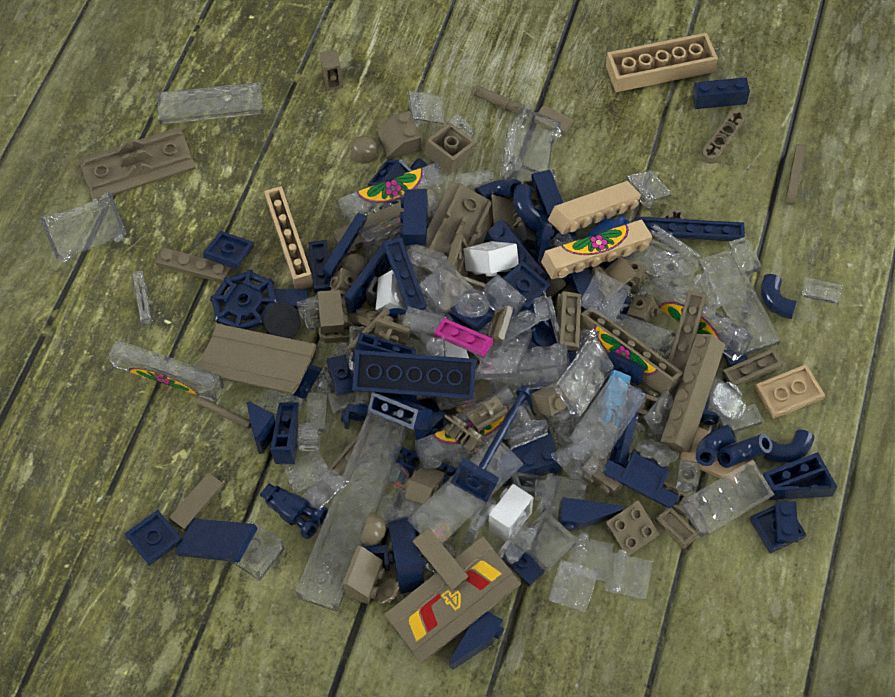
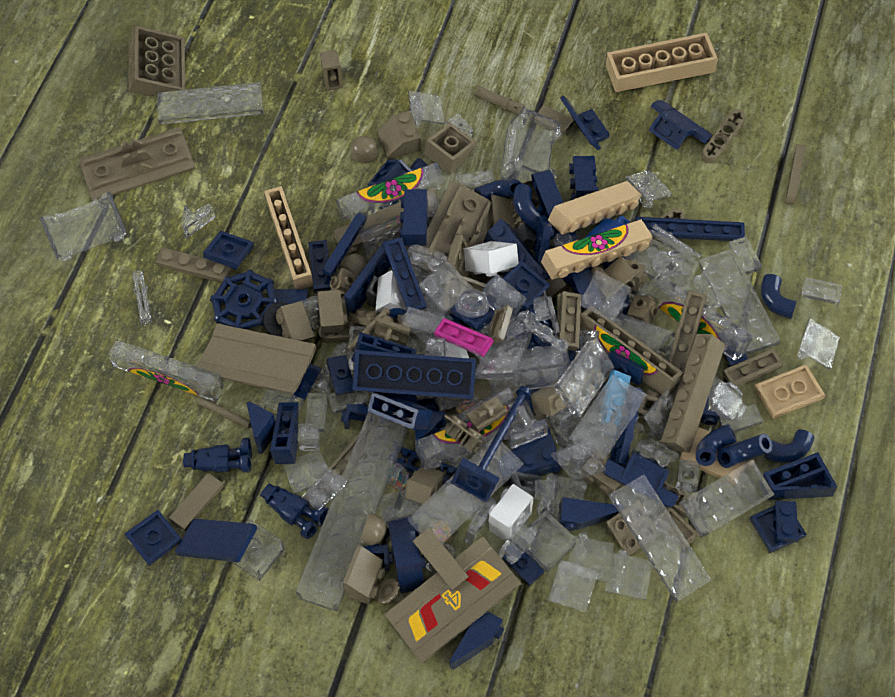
(155, 61): none -> dark tan slope
(194, 221): none -> clear slope
(218, 458): none -> dark blue piece
(294, 322): none -> dark tan brick
(545, 334): none -> clear plate
(584, 176): none -> dark blue wedge
(588, 124): none -> dark blue plate
(660, 538): none -> clear plate
(675, 127): none -> dark blue plate
(720, 93): dark blue brick -> none
(818, 344): none -> clear hinge

